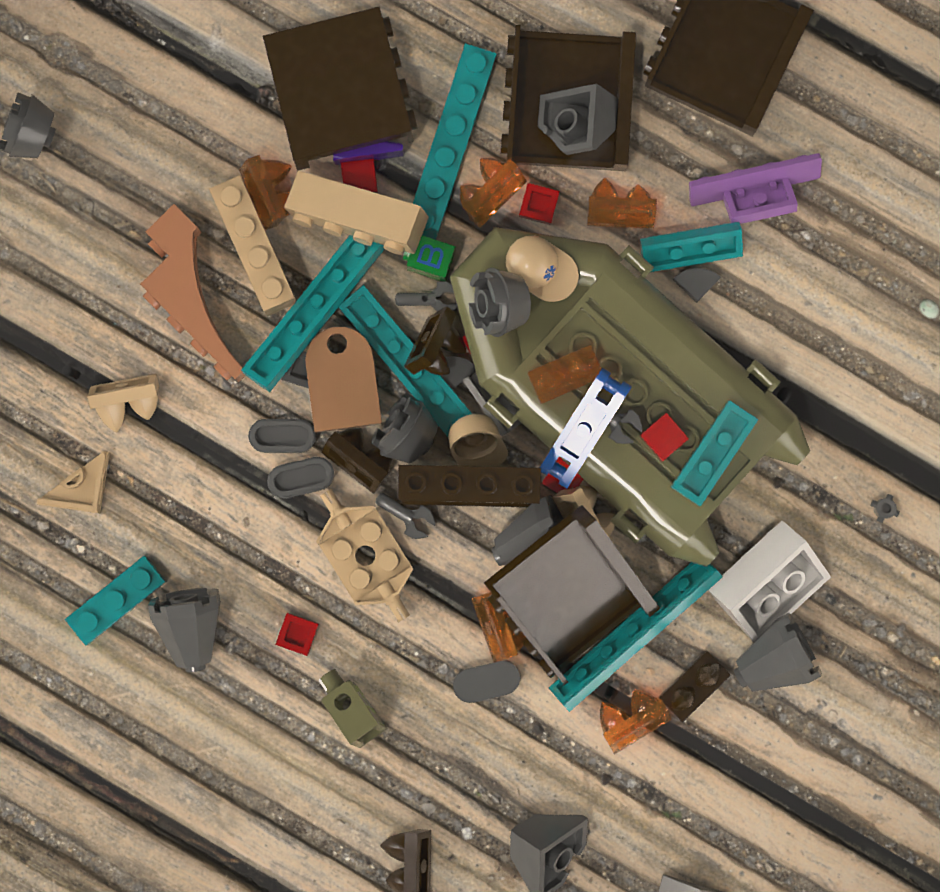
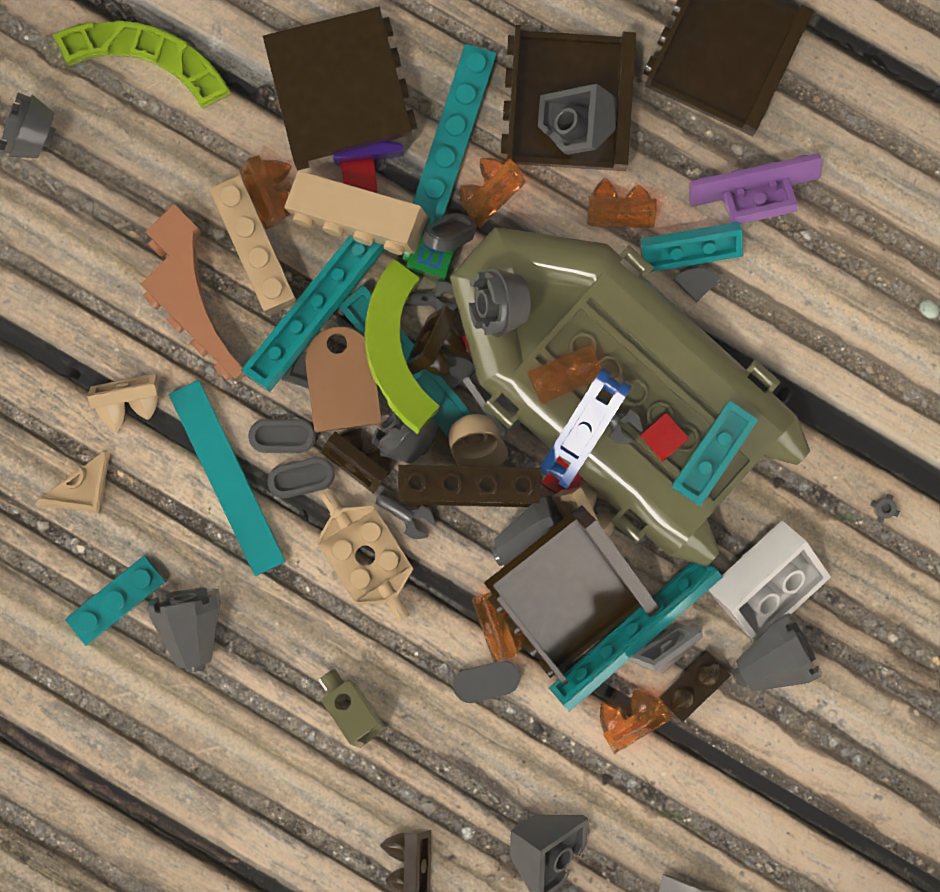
(146, 44): none -> lime tile
(227, 478): none -> teal tile
(297, 634): red tile -> none
(385, 350): none -> lime tile
(449, 232): none -> dark grey tile
(539, 204): red tile -> none
(544, 267): tan cap -> none
(667, 648): none -> light grey slope

